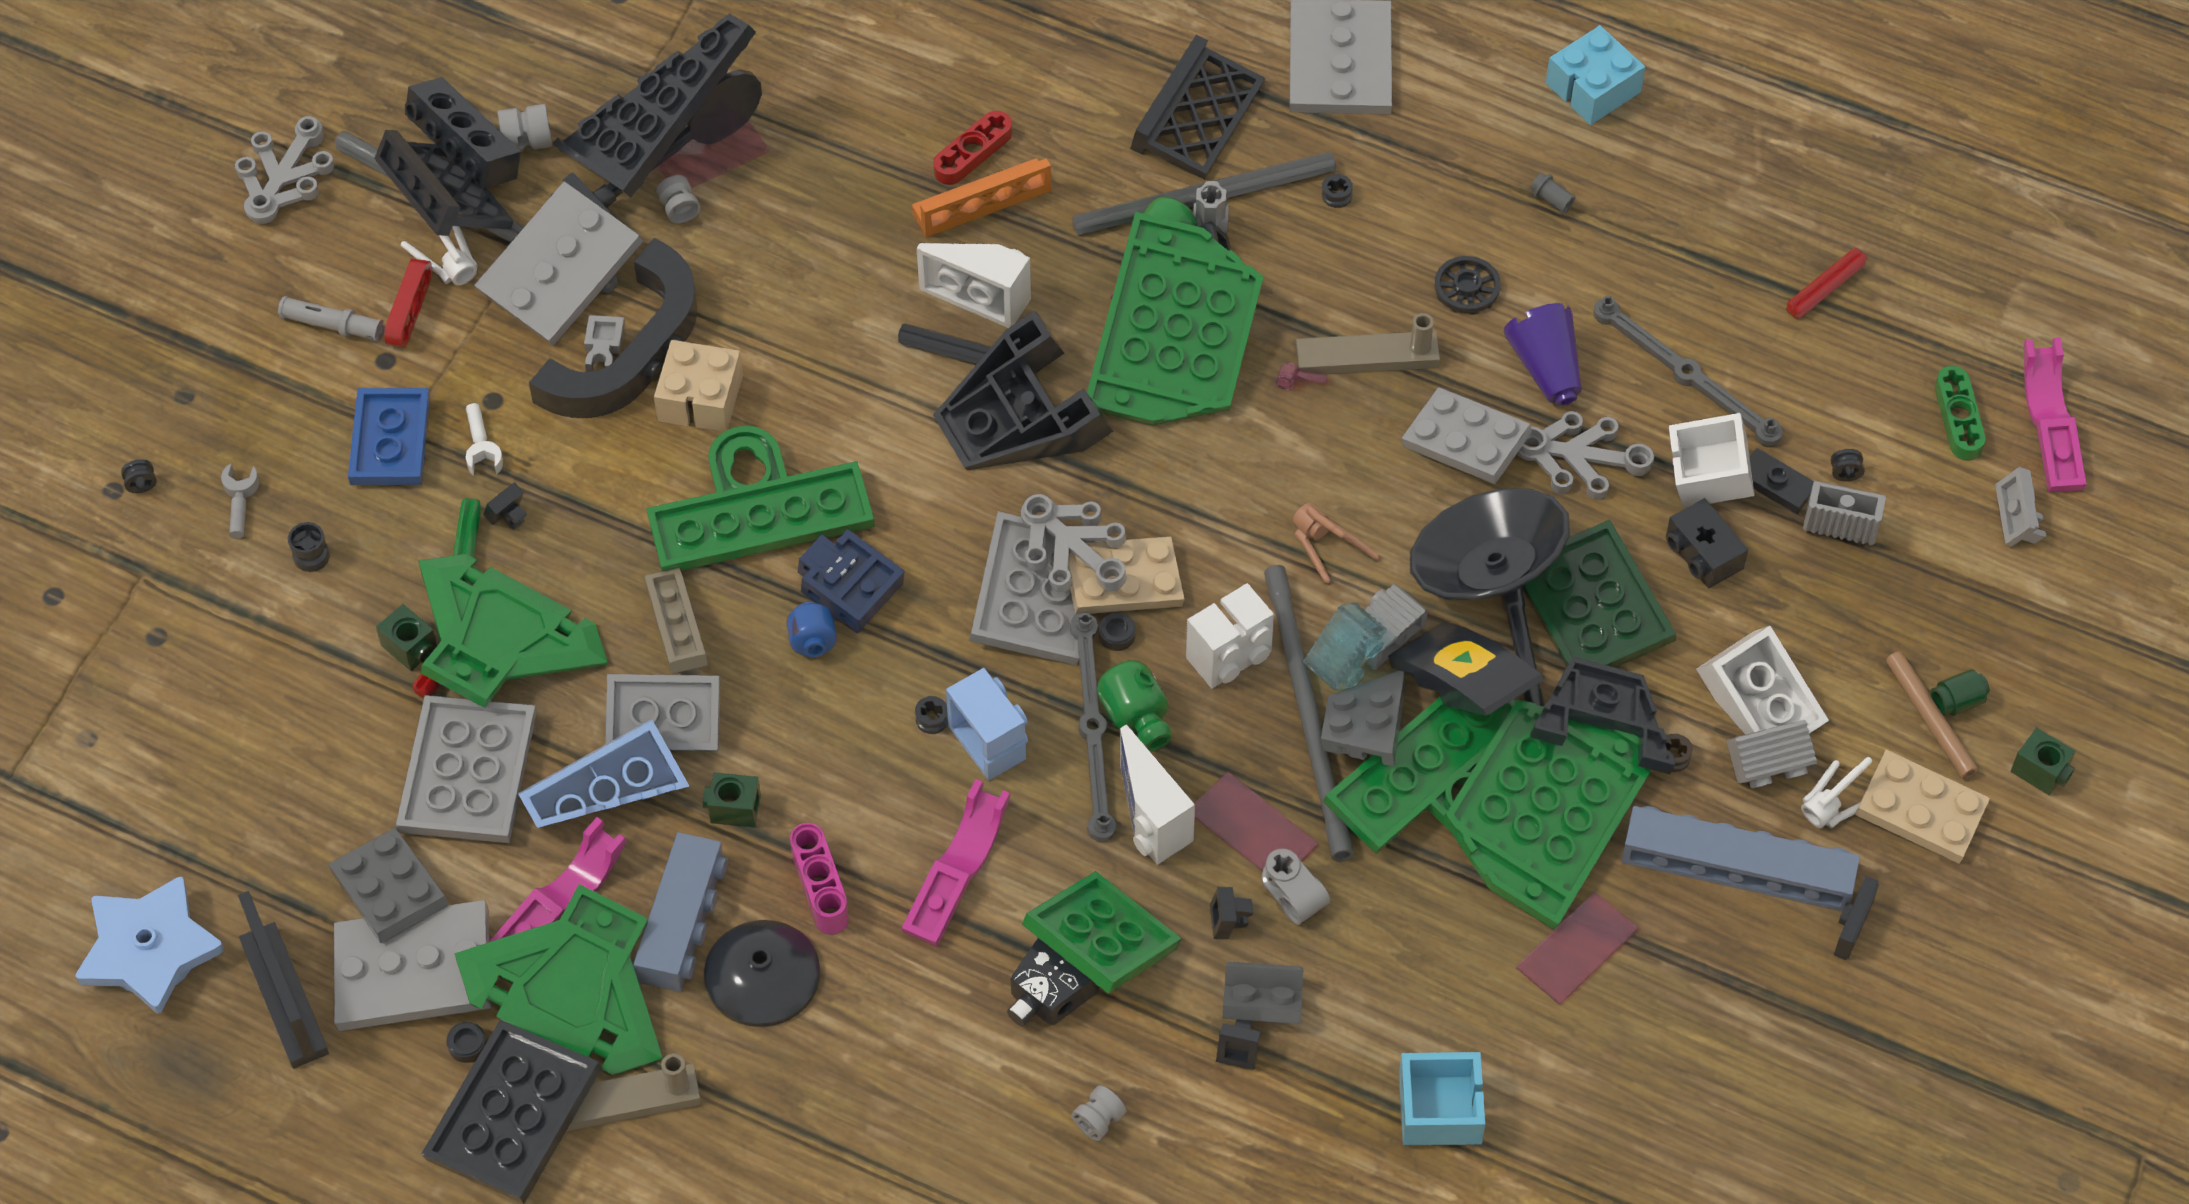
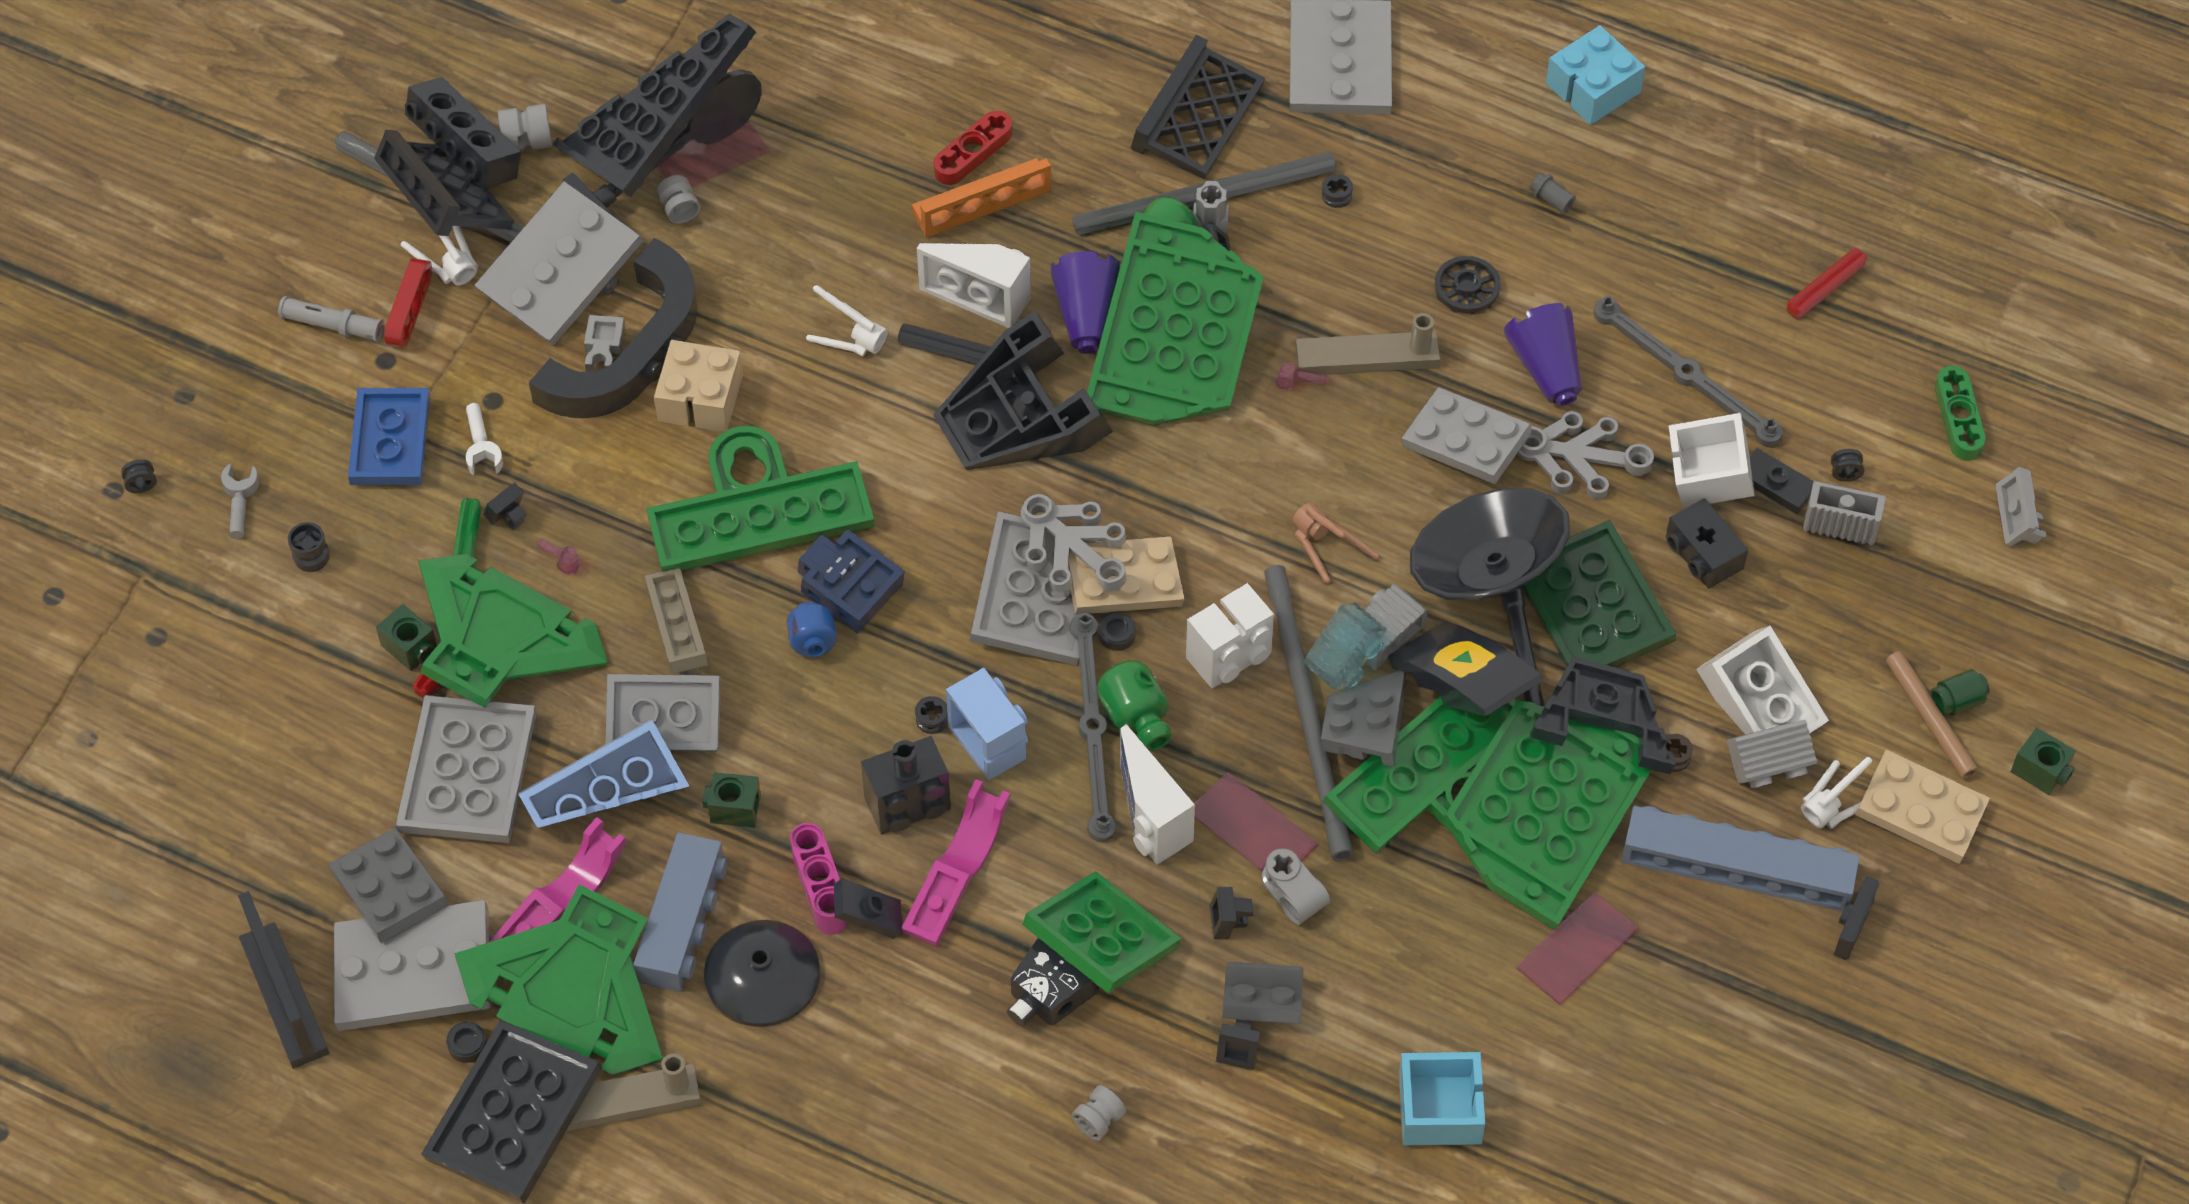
(147, 944): light blue plate -> none
(308, 134): light grey plant -> none
(568, 557): none -> clear pink hand
(866, 333): none -> white plant
(867, 908): none -> black plate
(906, 785): none -> black brick
(1084, 295): none -> dark purple cone
(2048, 412): dark pink piece -> none

